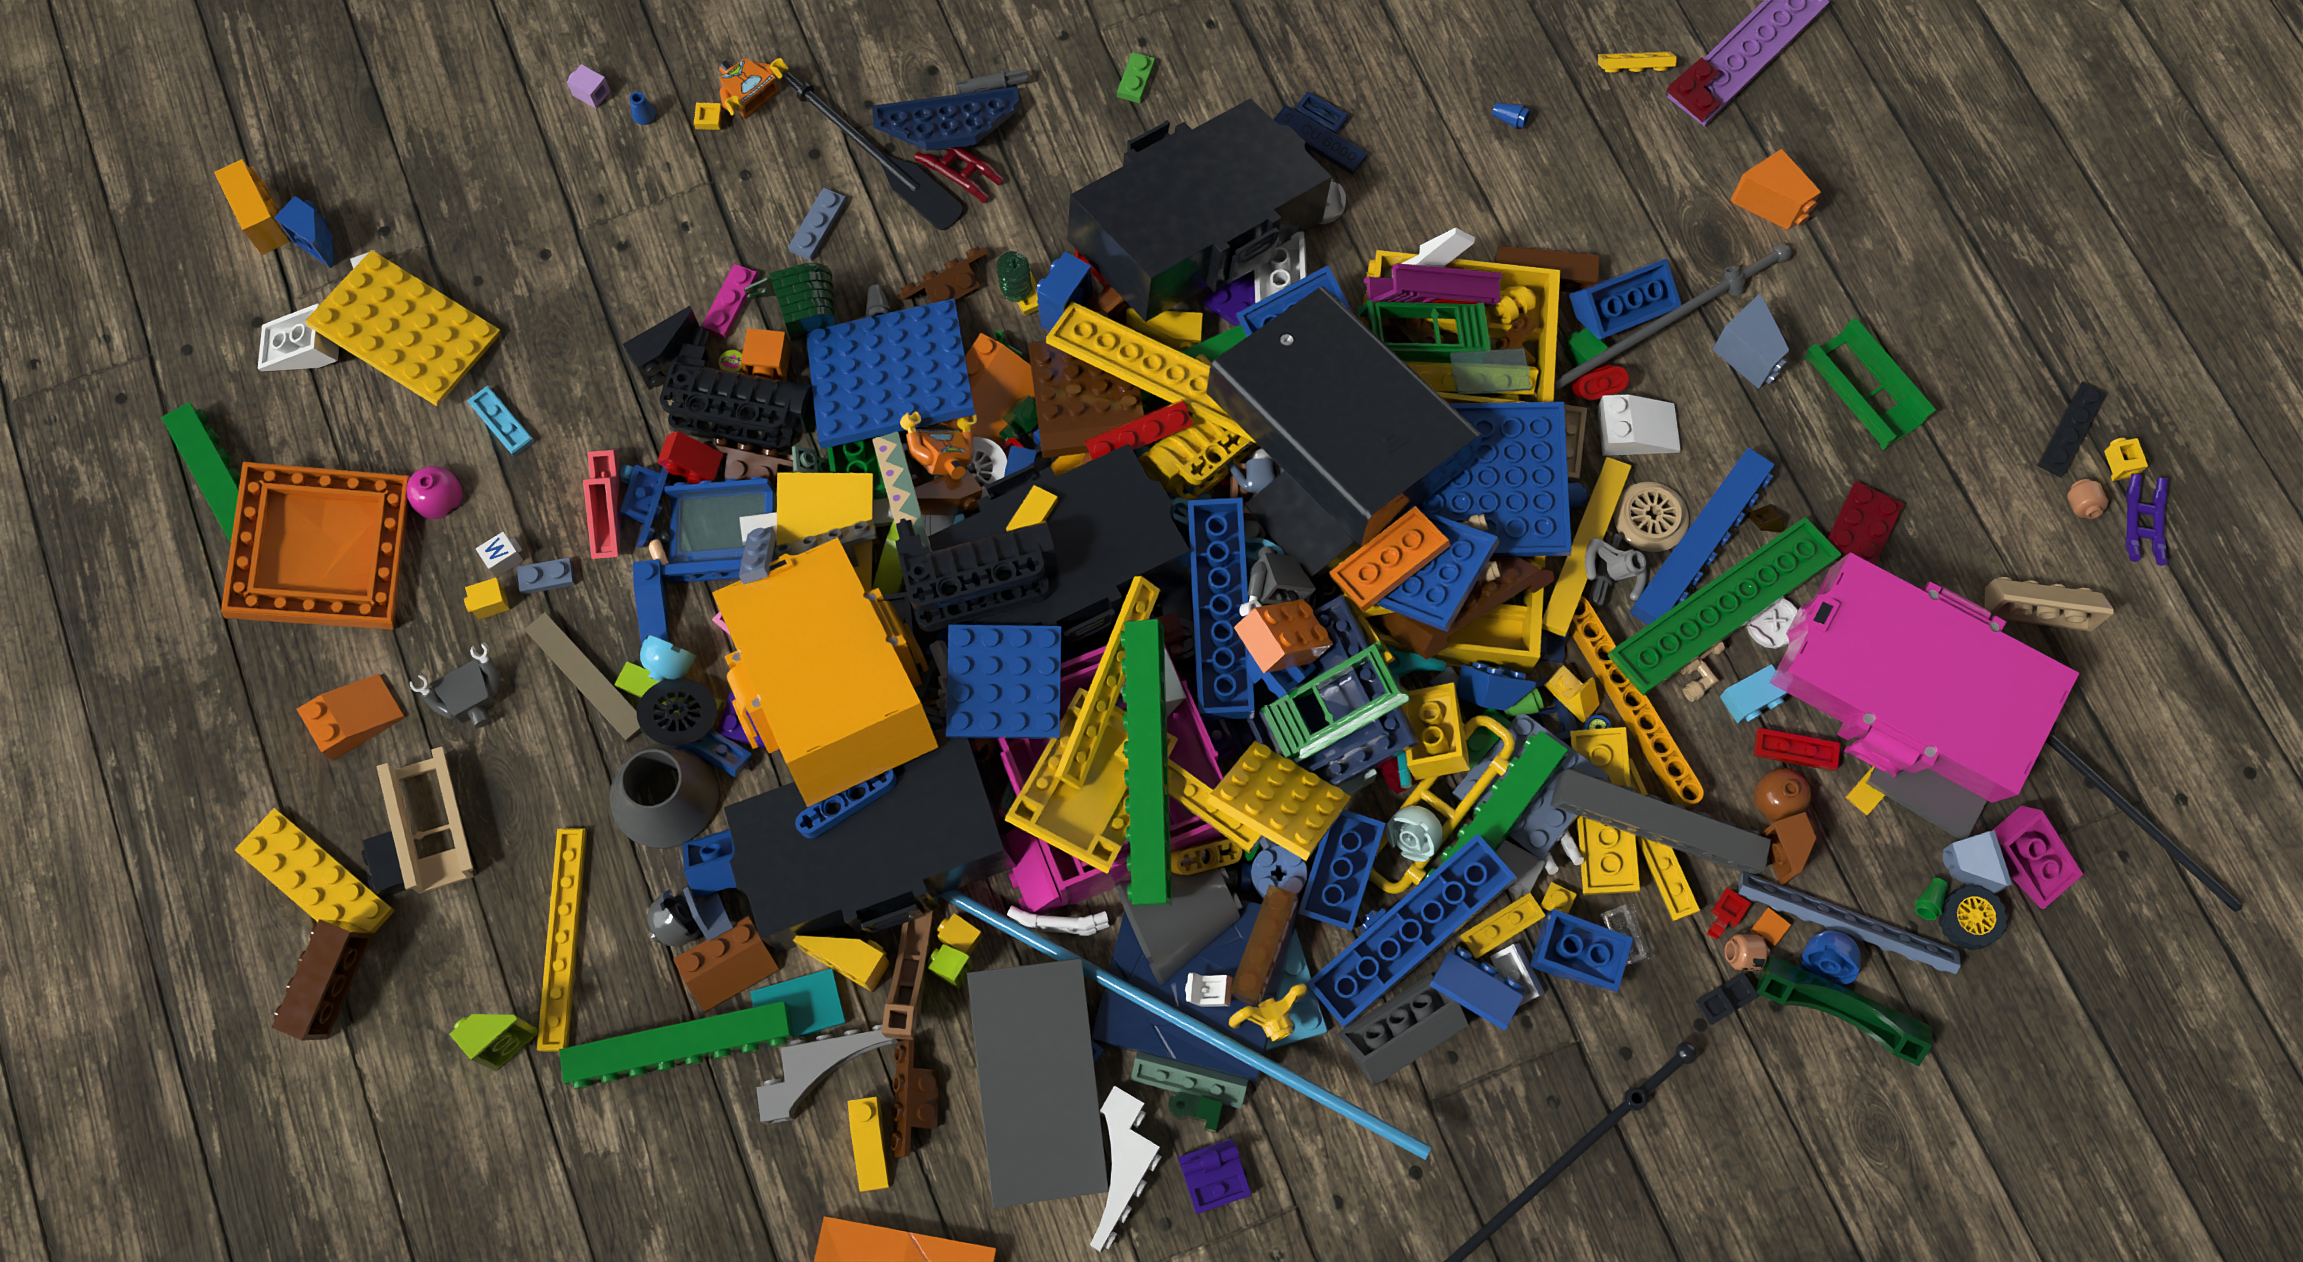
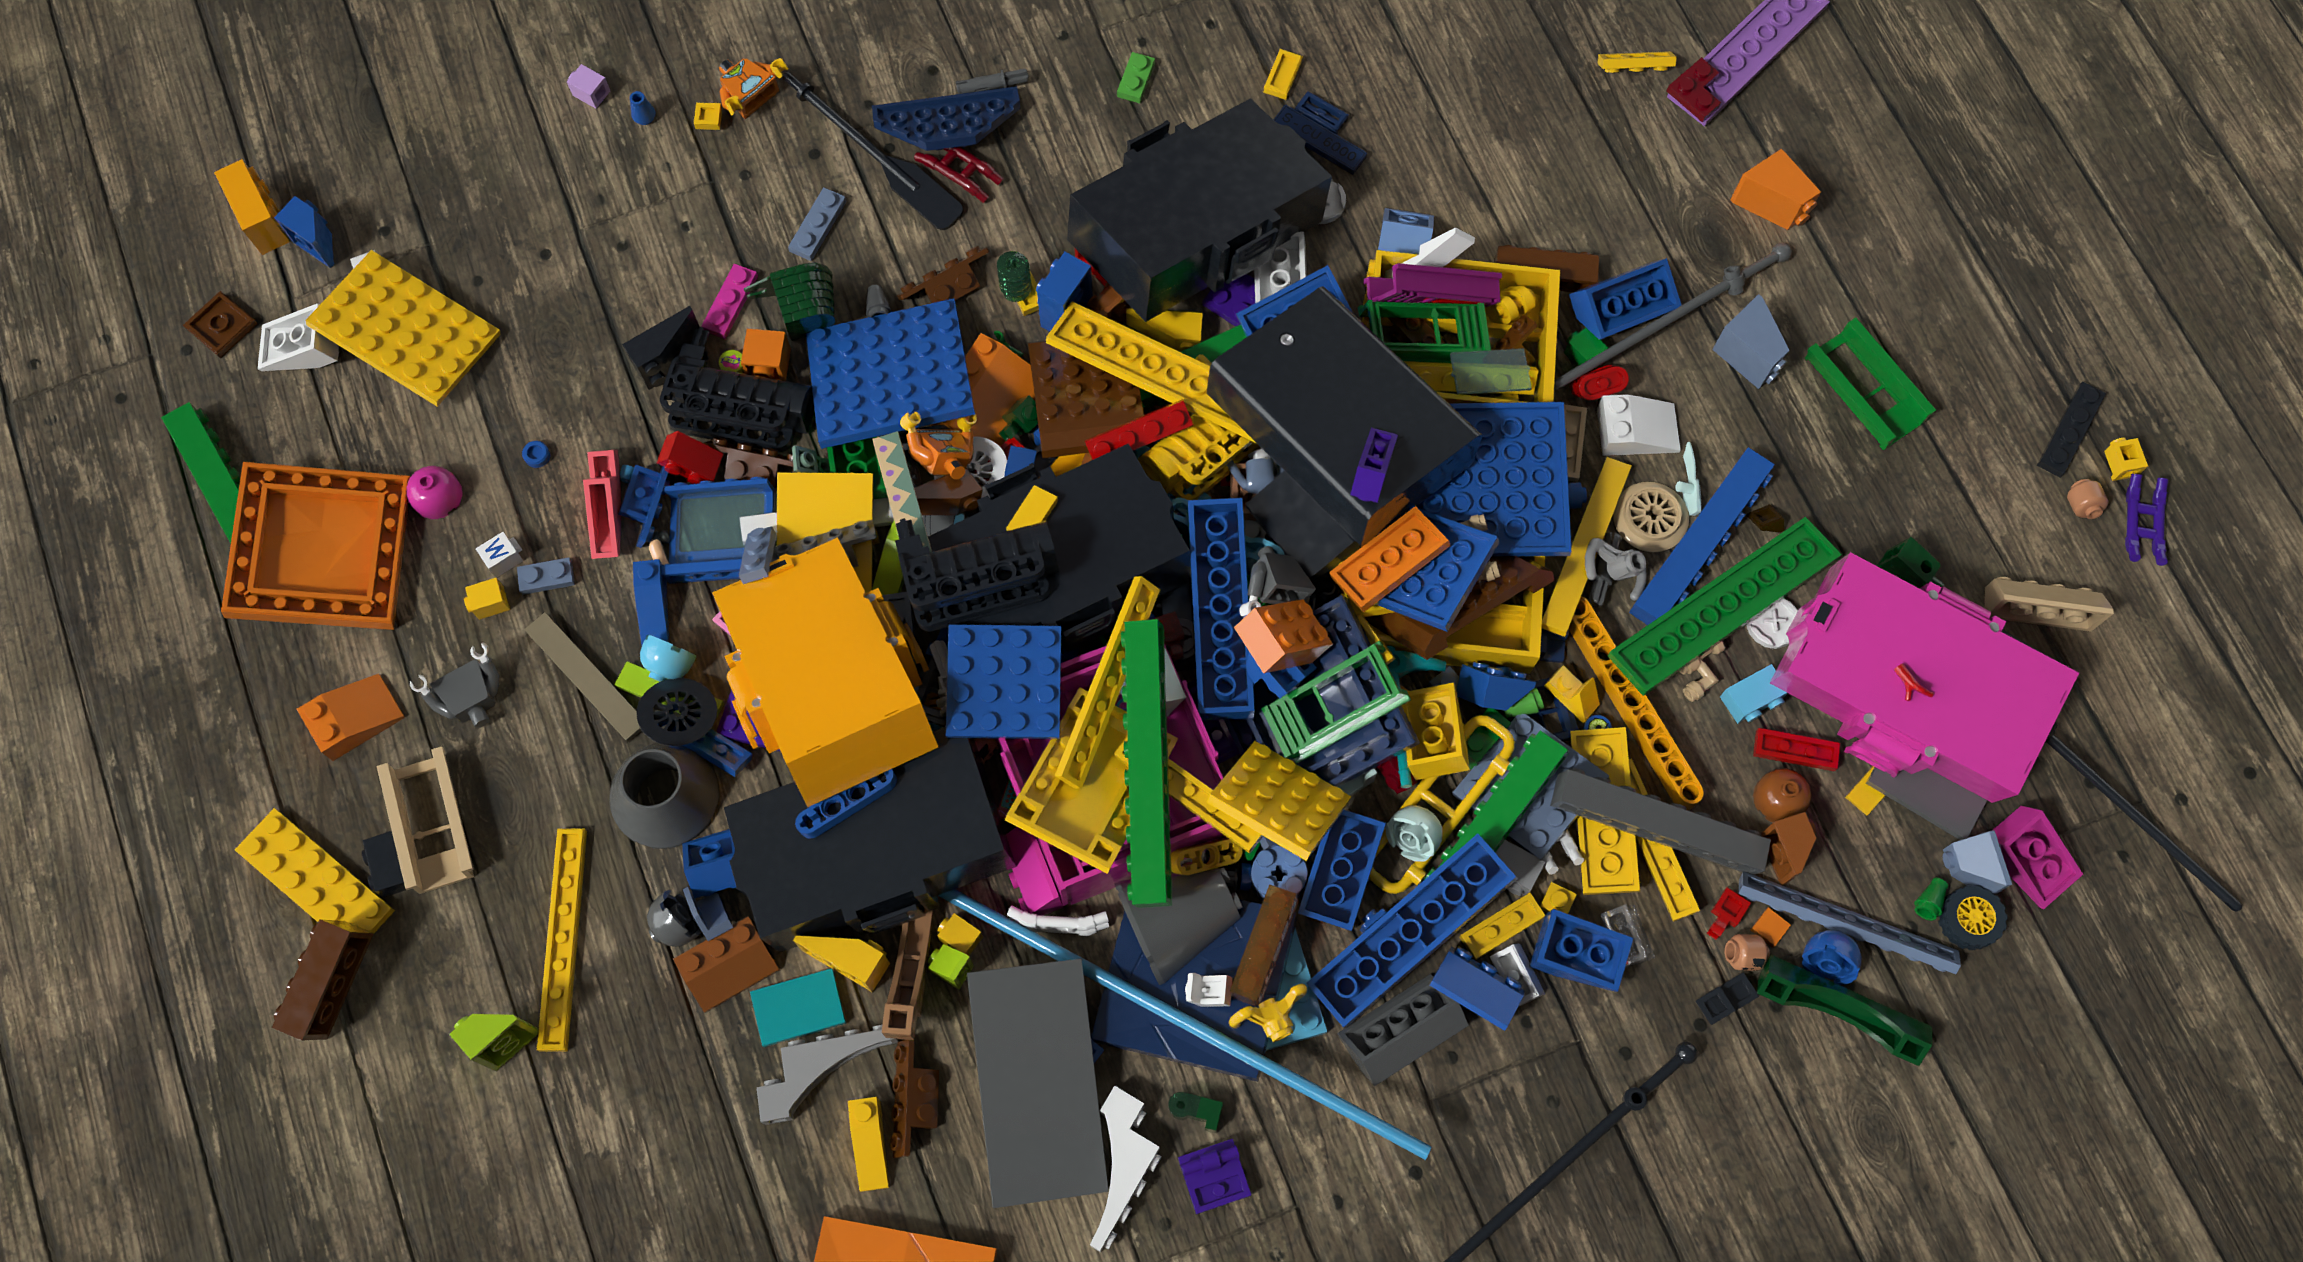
(220, 324): none -> reddish brown tile
(501, 421): medium azure tile -> none
(536, 454): none -> blue tile
(676, 1044): green brick -> none
(1188, 1079): sand green plate -> none
(1283, 74): none -> yellow tile
(1373, 465): none -> dark purple slope
(1405, 231): none -> medium blue slope
(1512, 114): blue cone -> none
(1690, 490): none -> light aqua piece
(1864, 523): dark red plate -> none
(1910, 682): none -> red bar
(1911, 563): none -> dark green torso

